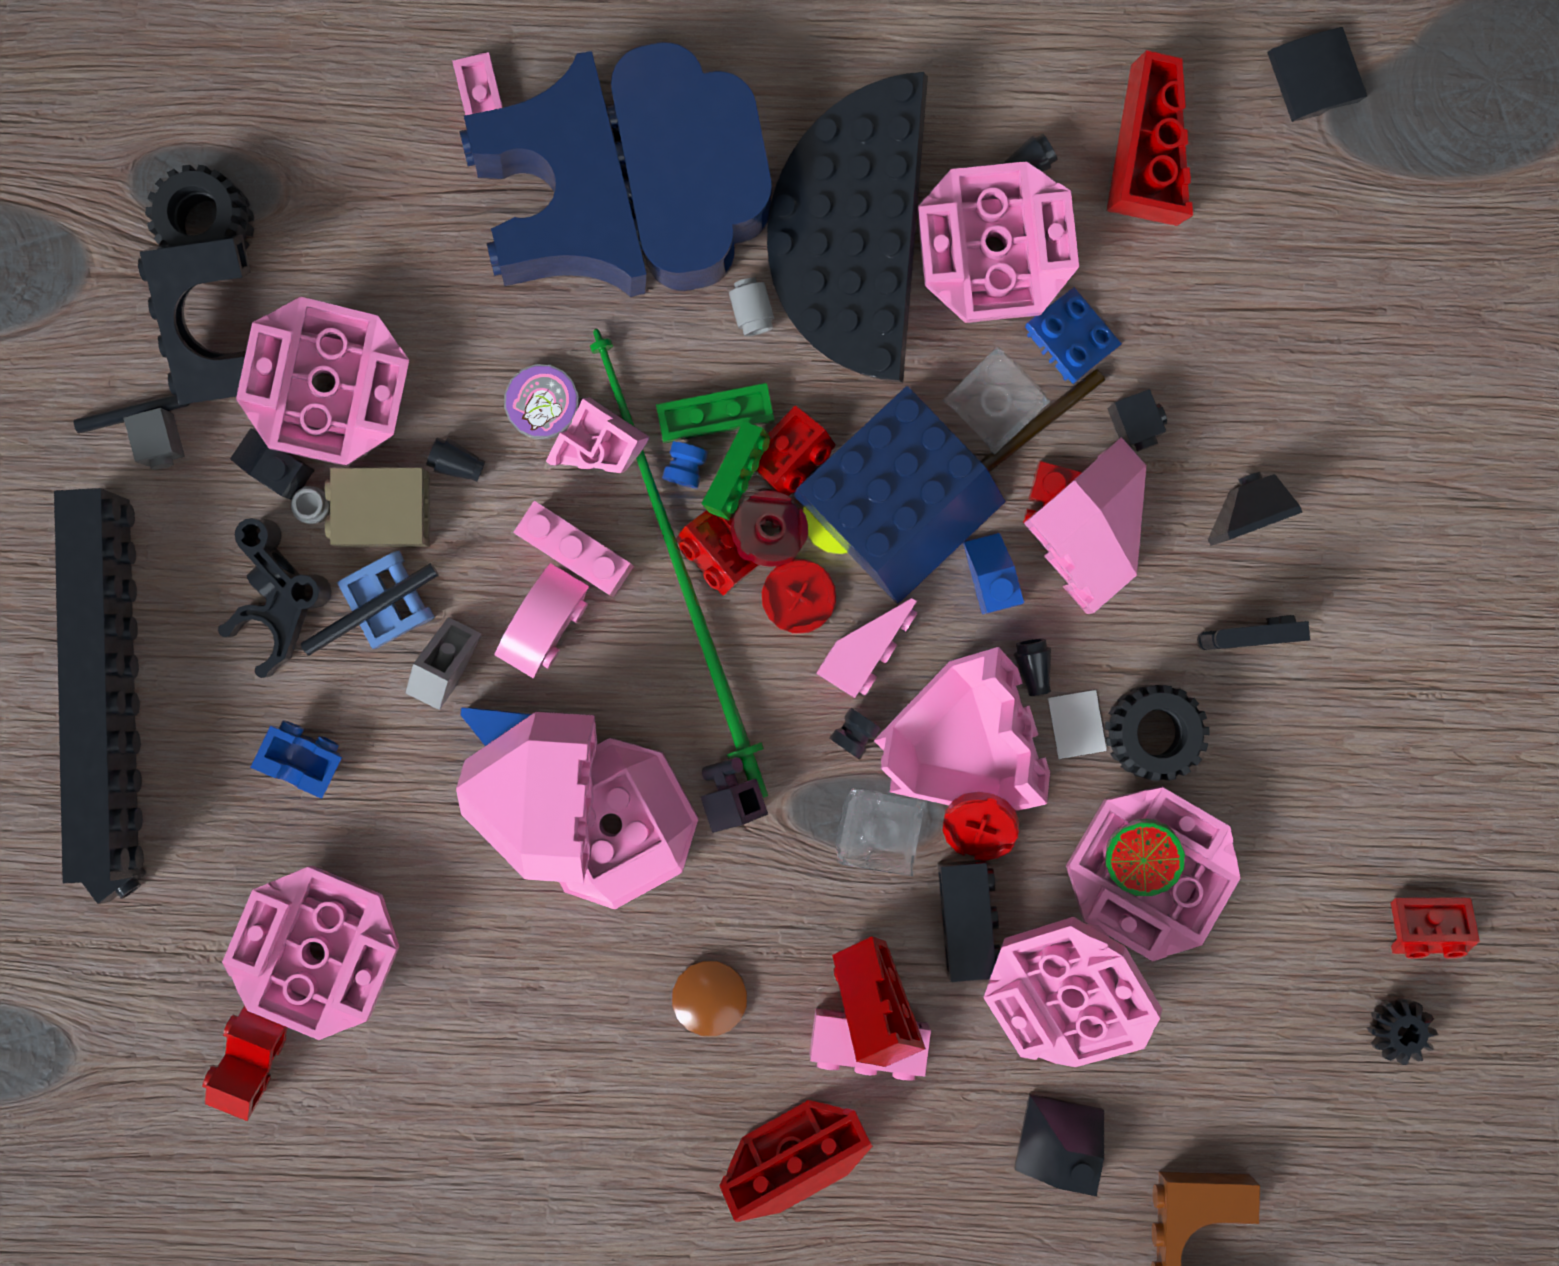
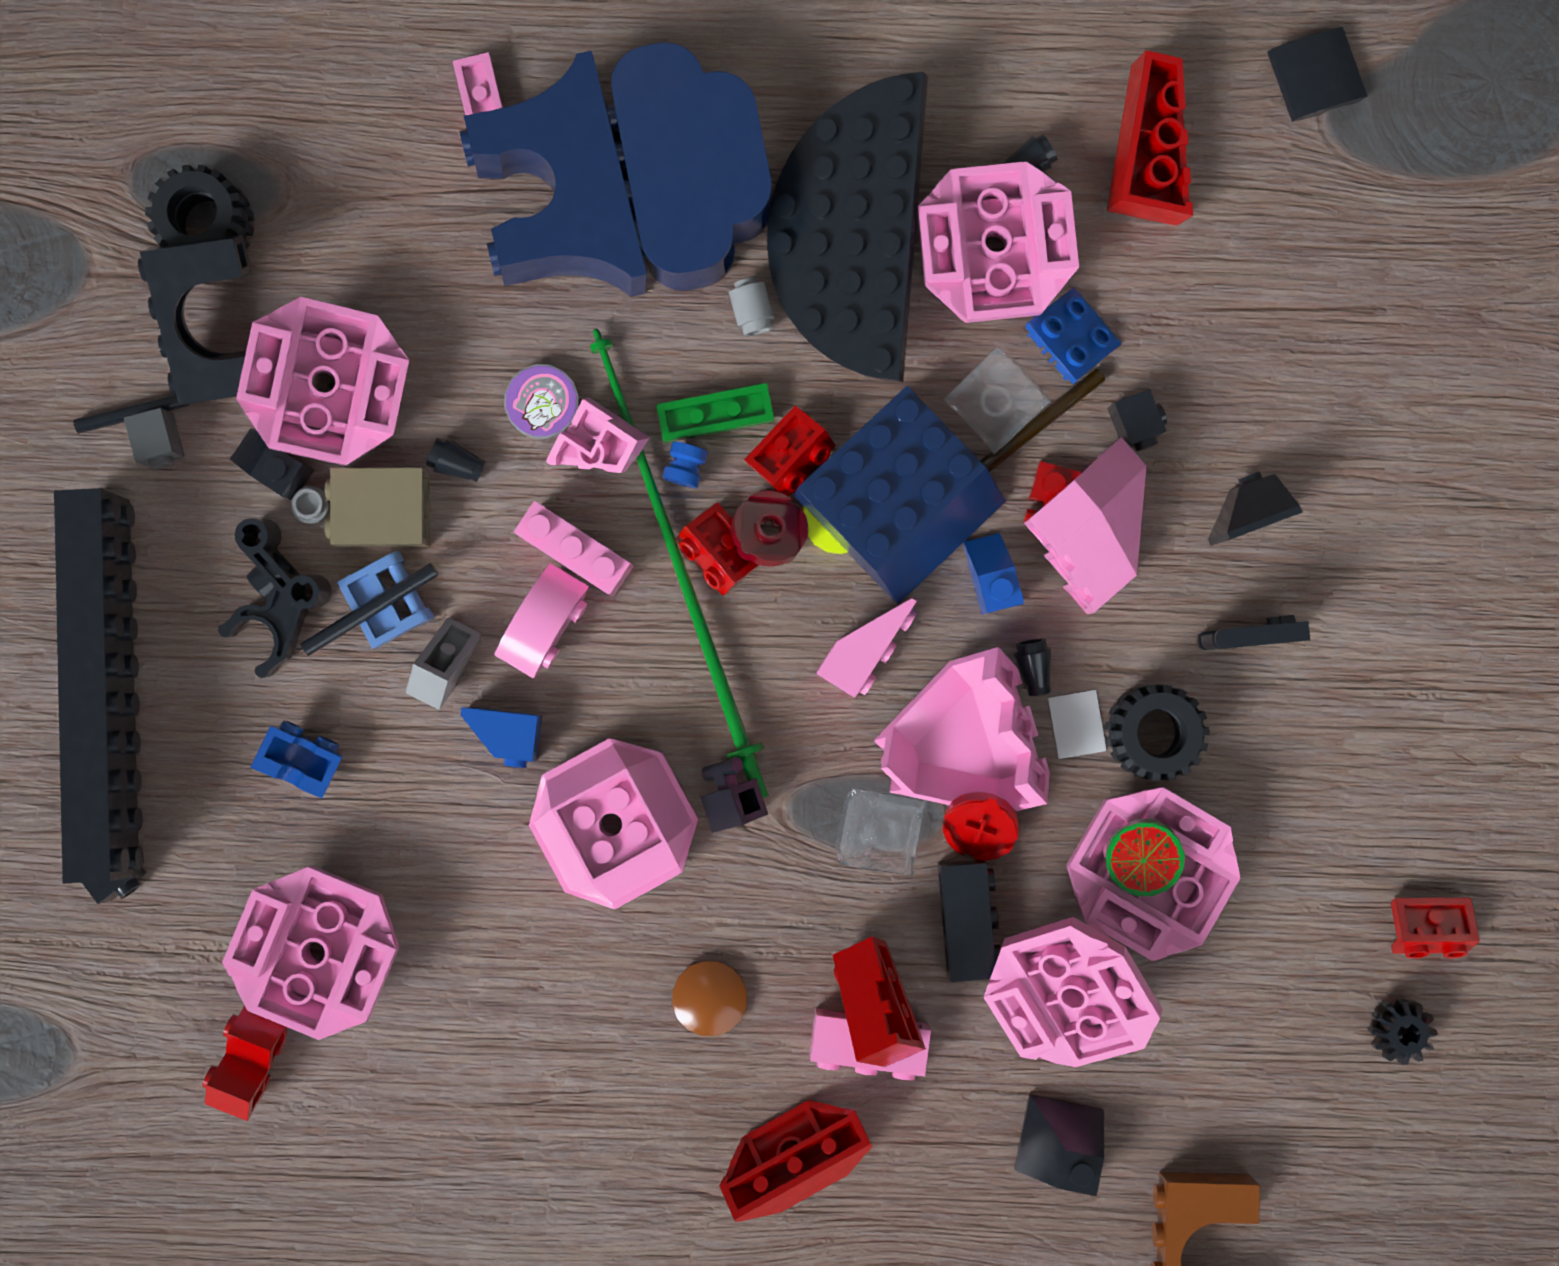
(535, 795): bright pink panel -> none
(736, 470): green piece -> none
(798, 596): red tile -> none
(855, 733): black wheel -> none

